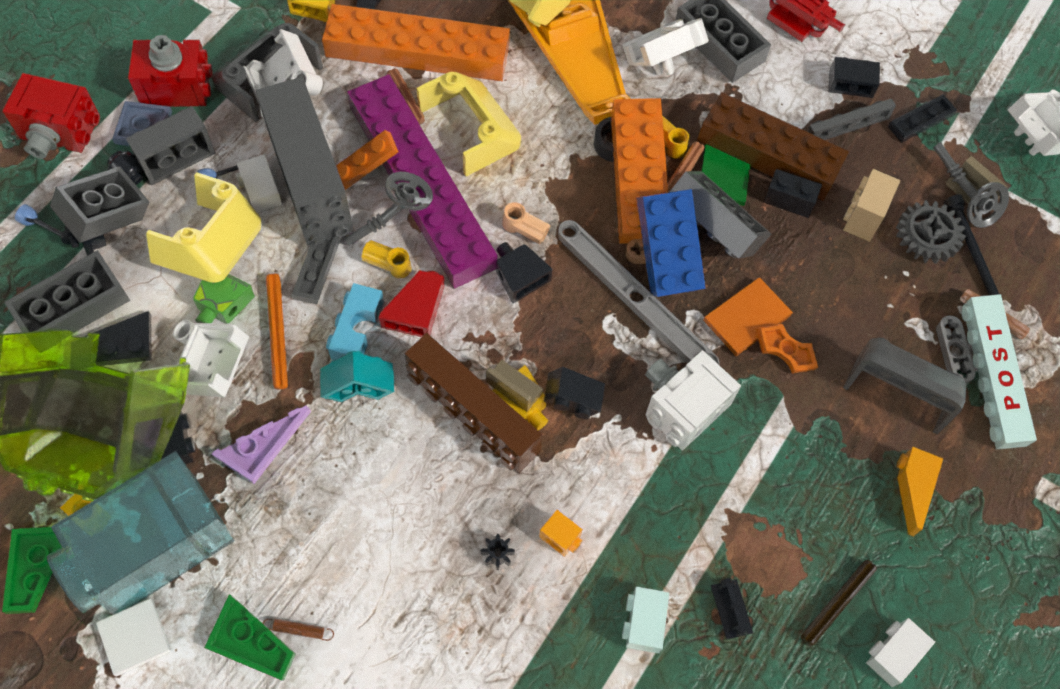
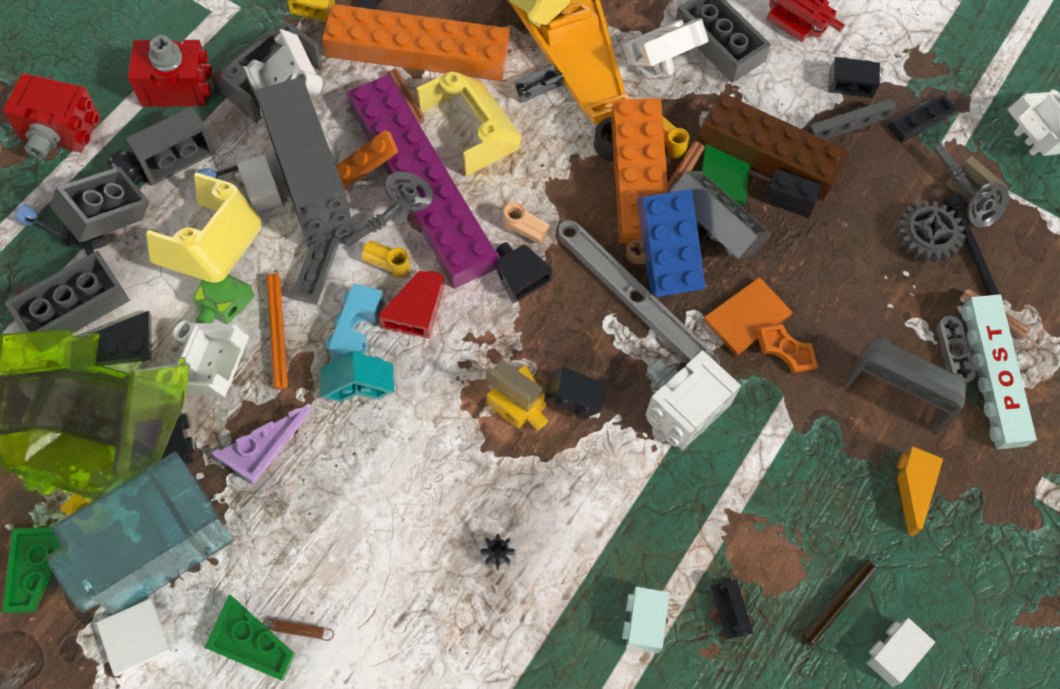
(136, 118): sand blue tile -> none
(472, 403): reddish brown brick -> none
(538, 83): none -> black hinge
(561, 533): light orange brick -> none
(870, 204): tan brick -> none

